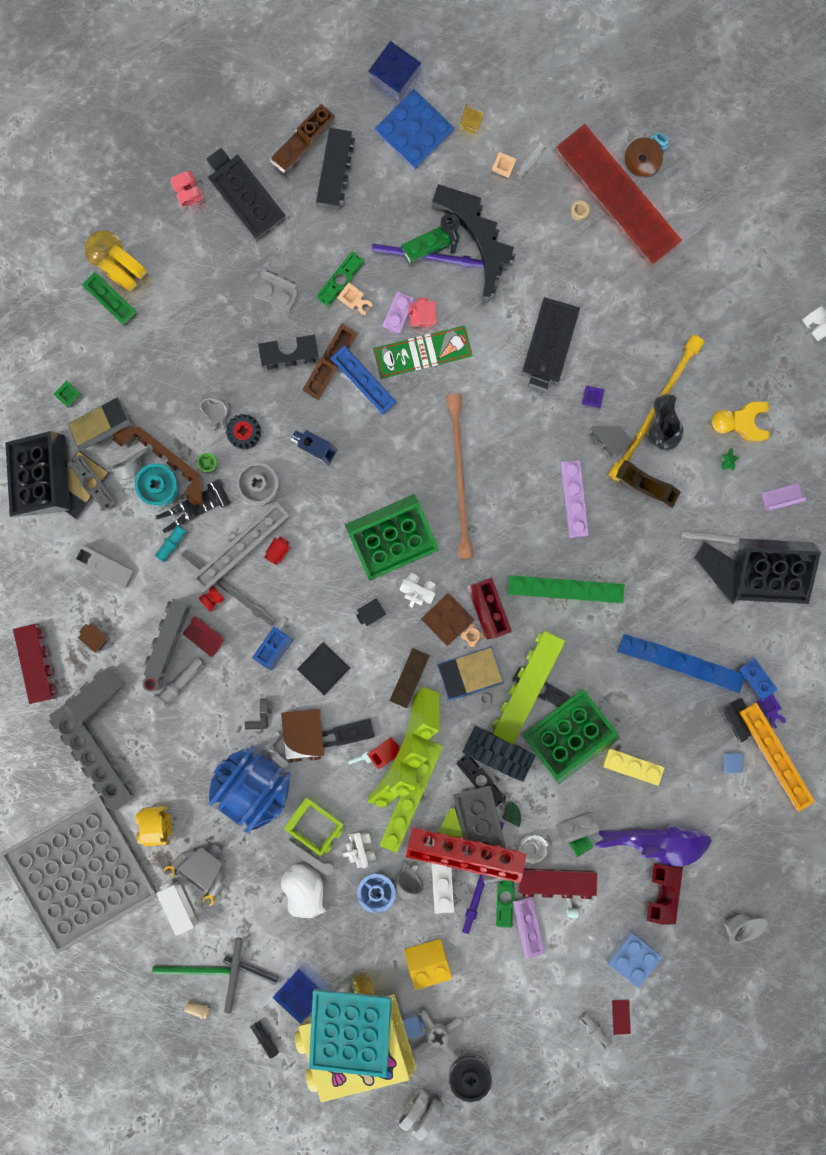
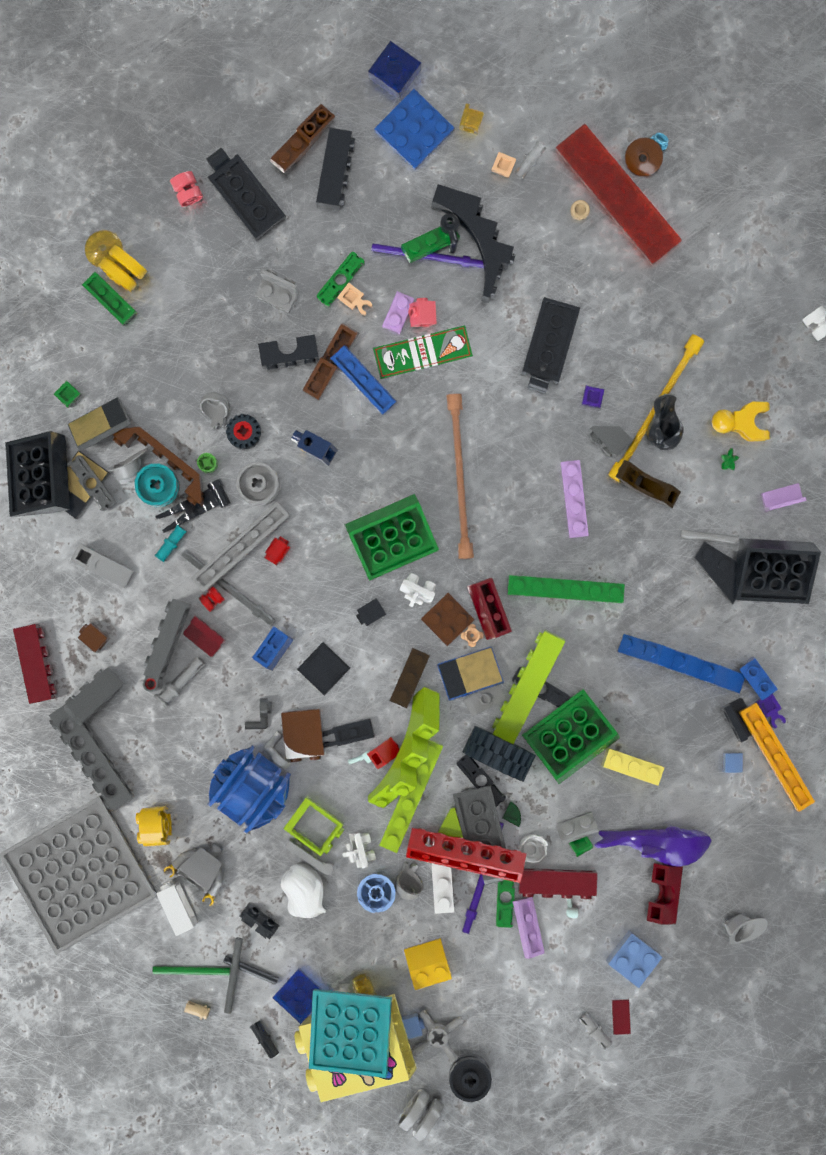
(266, 925): none -> black hinge

